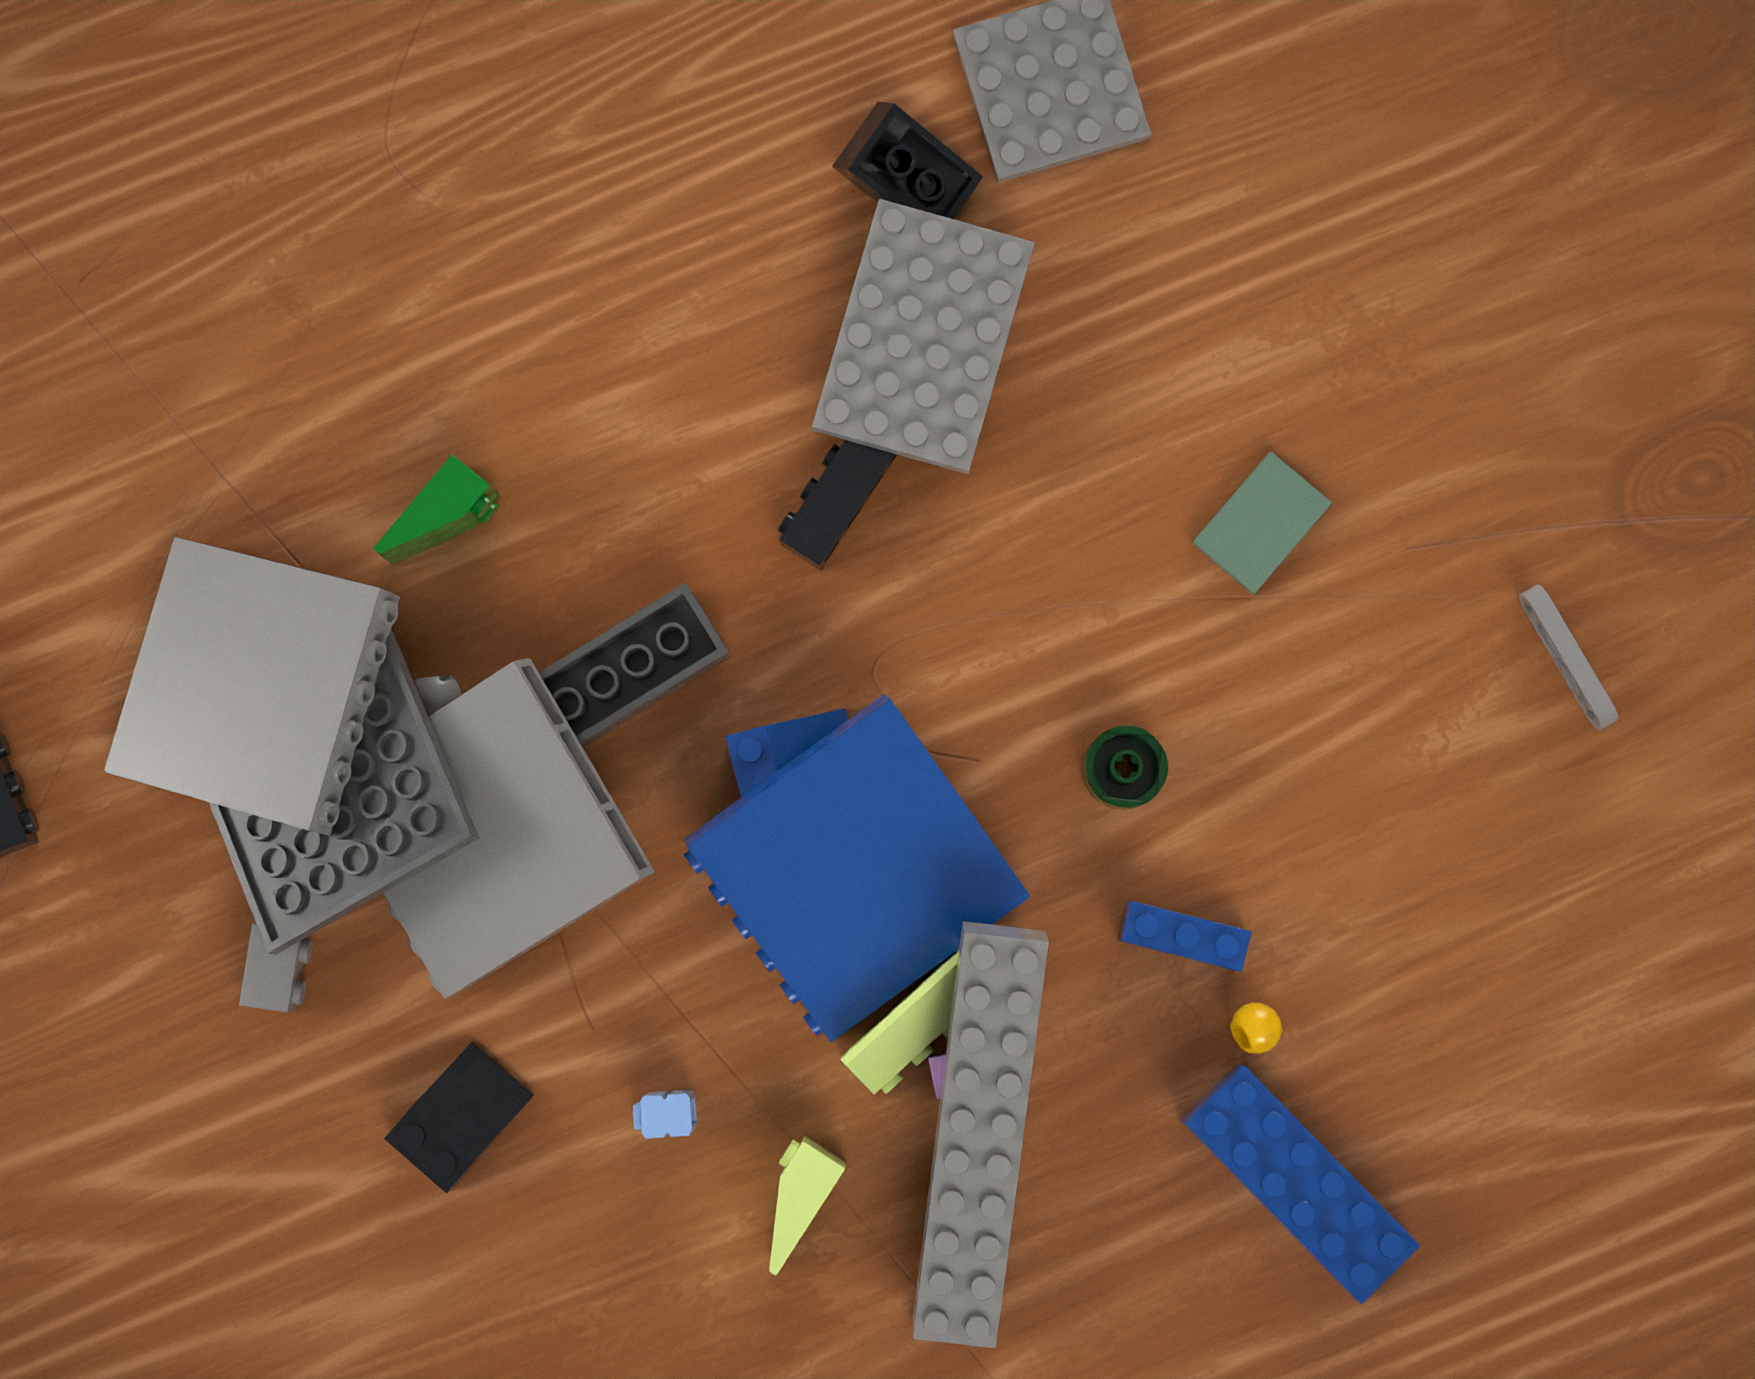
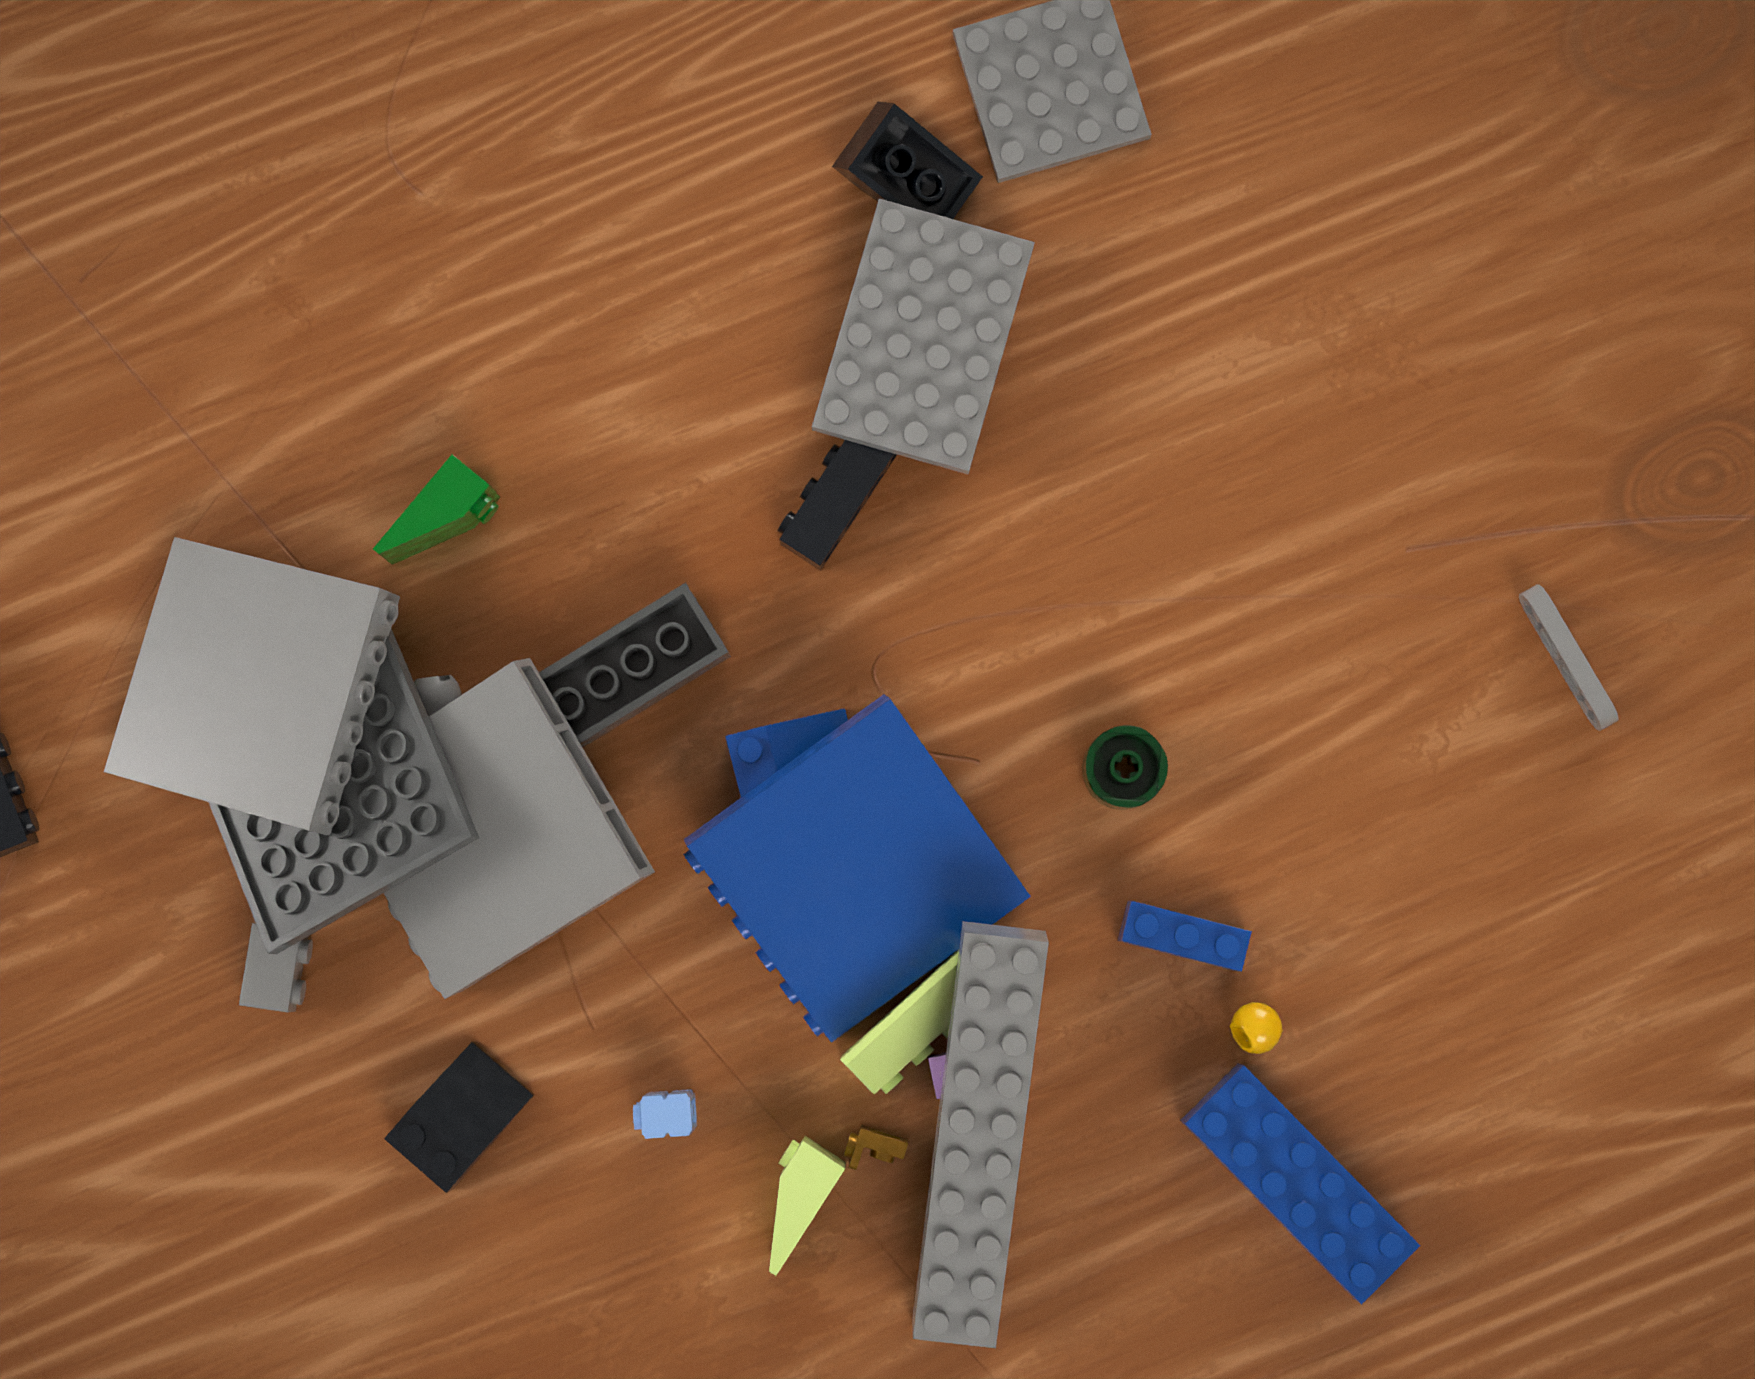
(882, 1146): none -> pearl gold bracket
(1261, 523): sand green tile -> none

